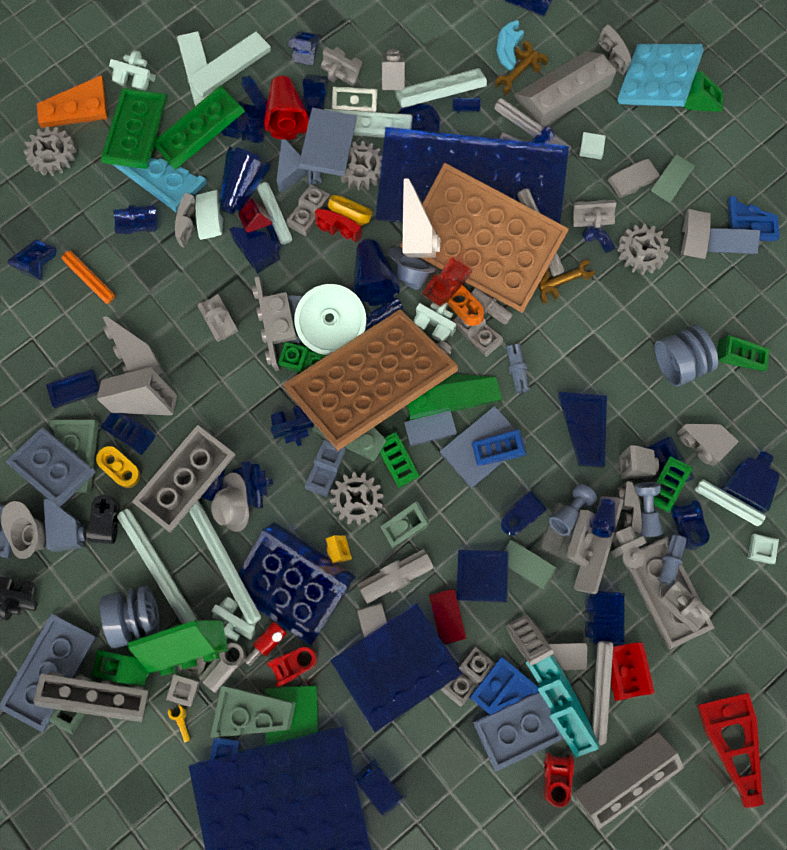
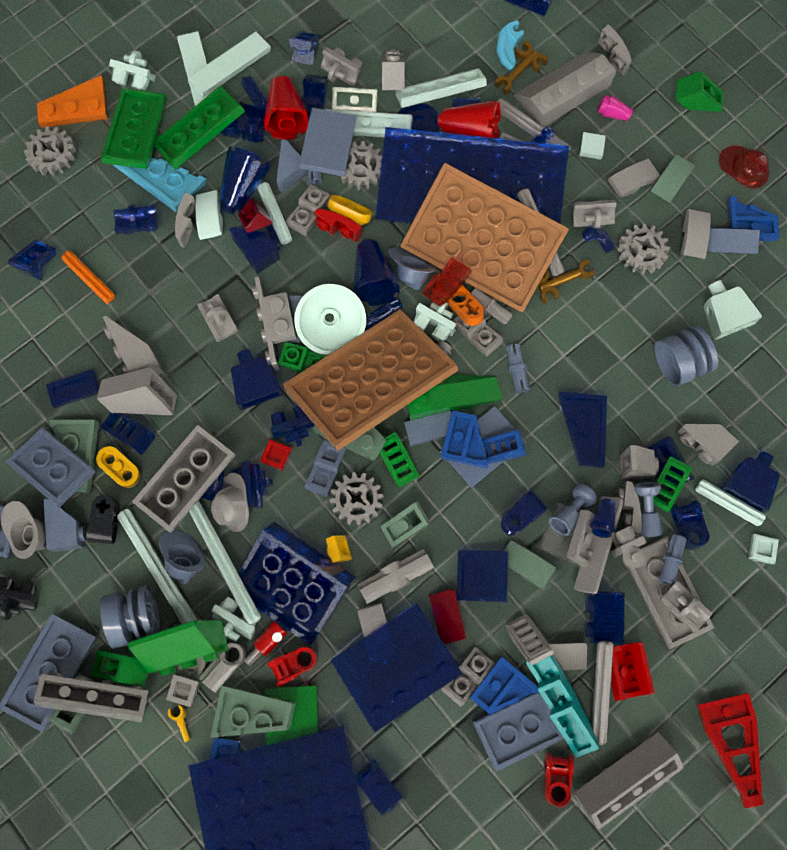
(181, 555): none -> sand blue piece
(253, 381): none -> clear blue torso
(276, 455): none -> red tile
(418, 233): white slope -> none
(464, 441): none -> blue wing
(472, 119): none -> red cone
(614, 108): none -> dark pink cone
(660, 74): medium azure plate -> none
(728, 348): green slope -> none
(729, 310): none -> light aqua torso
(745, 165): none -> clear red piece

